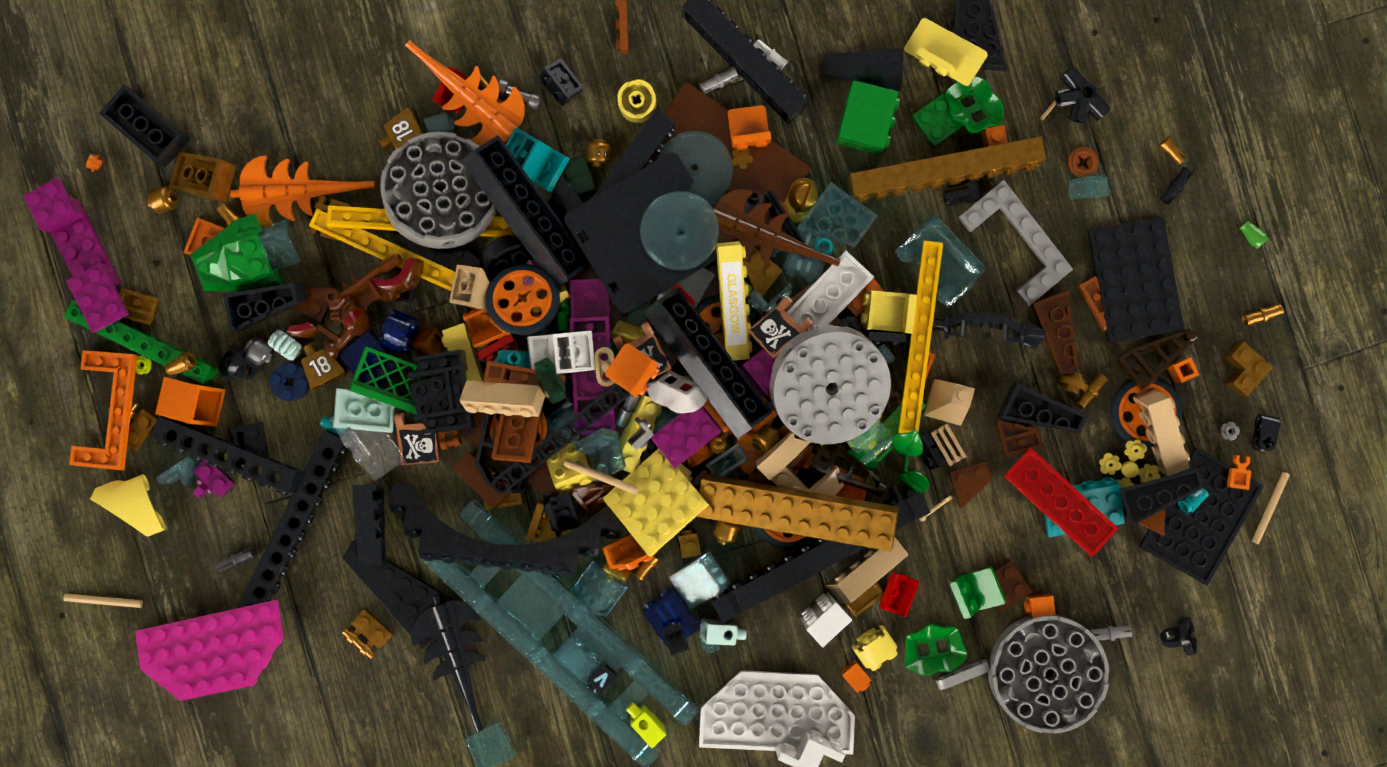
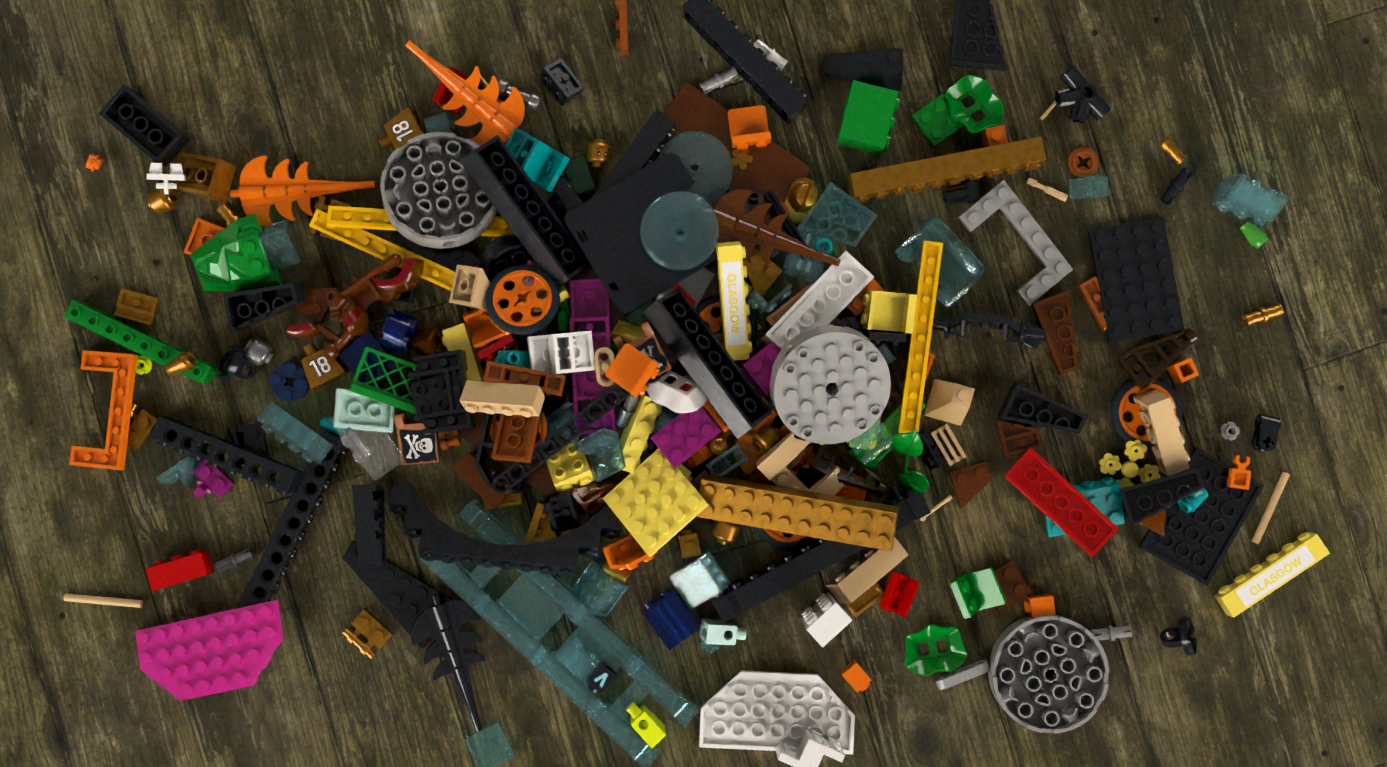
(92, 271): magenta bracket -> none
(130, 503): light yellow panel -> none
(156, 173): none -> white hips
(179, 569): none -> red brick
(190, 402): orange slope -> none
(285, 345): light aqua gear -> none
(295, 433): none -> clear light blue brick
(552, 383): clear green brick -> none
(601, 476): tan bar -> none
(633, 91): light yellow brick -> none
(641, 437): flat silver bracket -> none
(645, 568): pearl gold pin -> none
(675, 638): black bracket -> none
(778, 328): flag -> none
(875, 648): light yellow brick -> none
(945, 52): light yellow bracket -> none
(1047, 189): none -> tan piece
(1073, 383): pearl gold plate -> none
(1092, 391): pearl gold pin -> none
(1249, 199): none -> clear light blue wedge
(1250, 368): pearl gold brick -> none
(1271, 574): none -> light yellow brick

